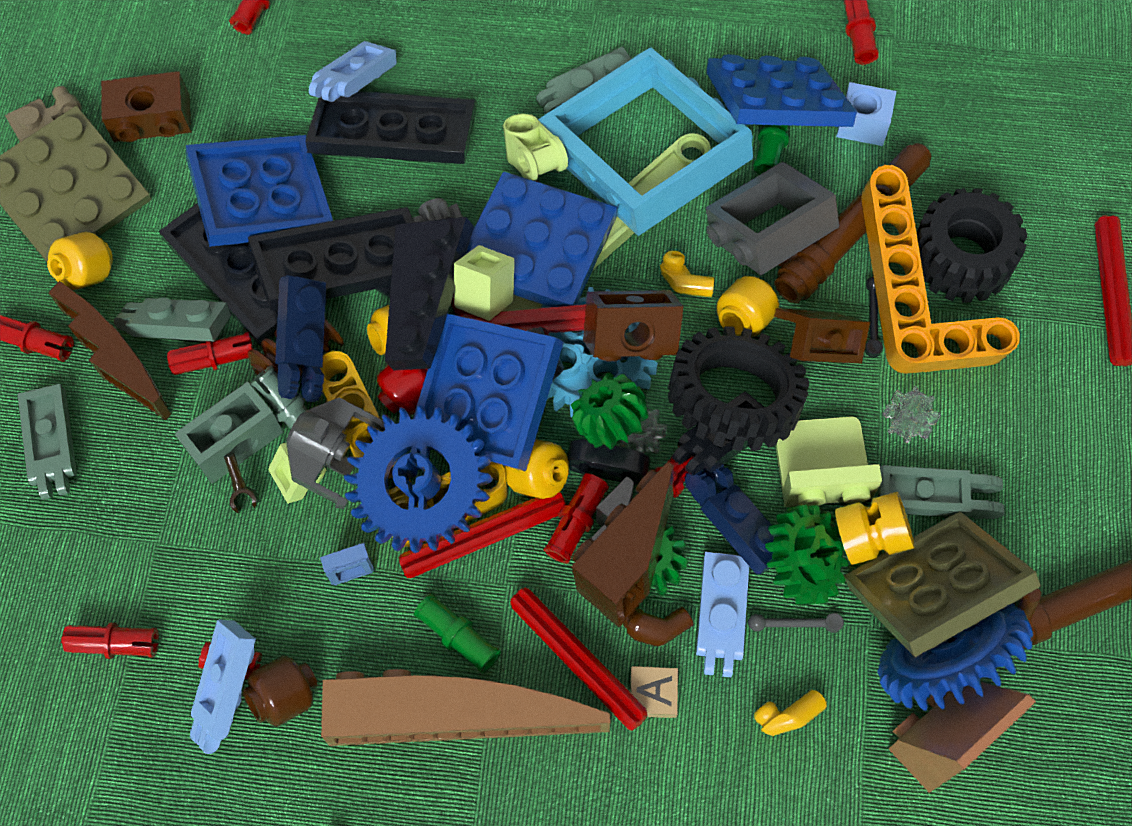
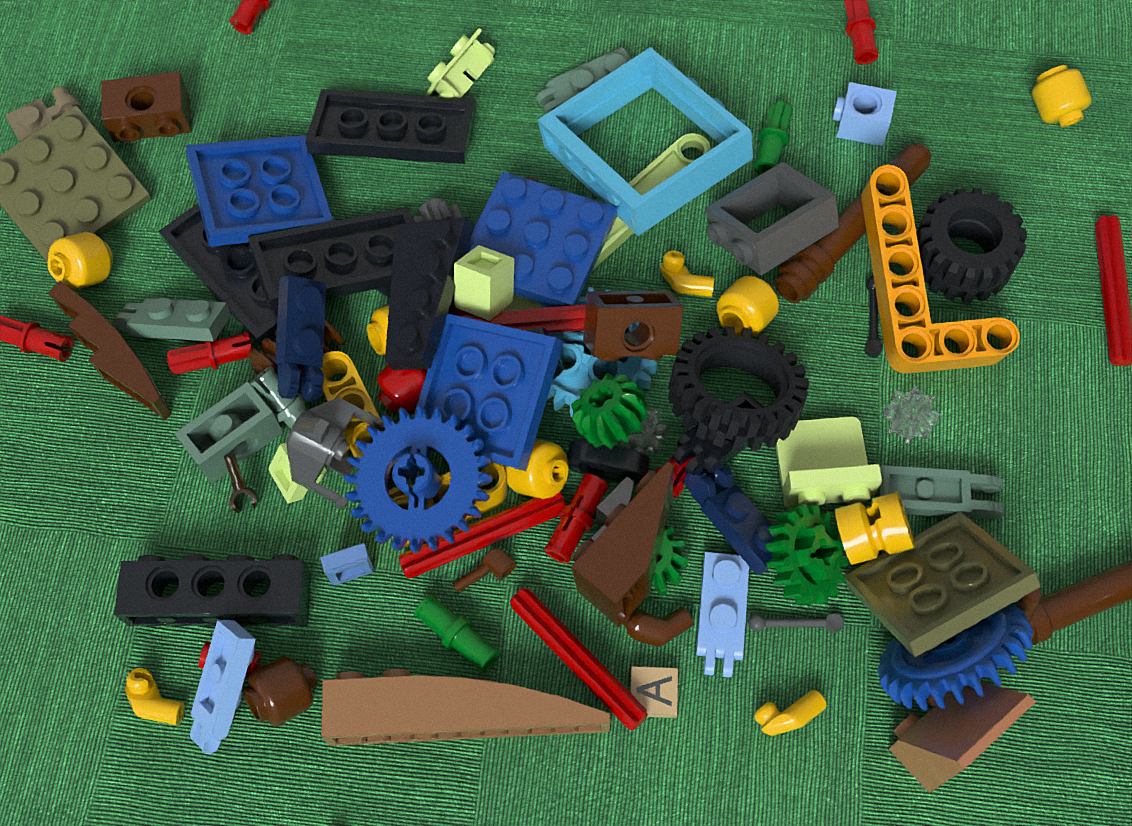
(47, 439): sand green hinge -> none
(110, 640): red axle -> none
(142, 582): none -> black brick
(147, 700): none -> yellow arm
(352, 71): light blue hinge -> none
(468, 57): none -> yellowish green hinge
(495, 561): none -> reddish brown hand
(532, 147): yellowish green piece -> none
(780, 92): blue plate -> none
(826, 336): reddish brown panel -> none
(1061, 96): none -> yellow head

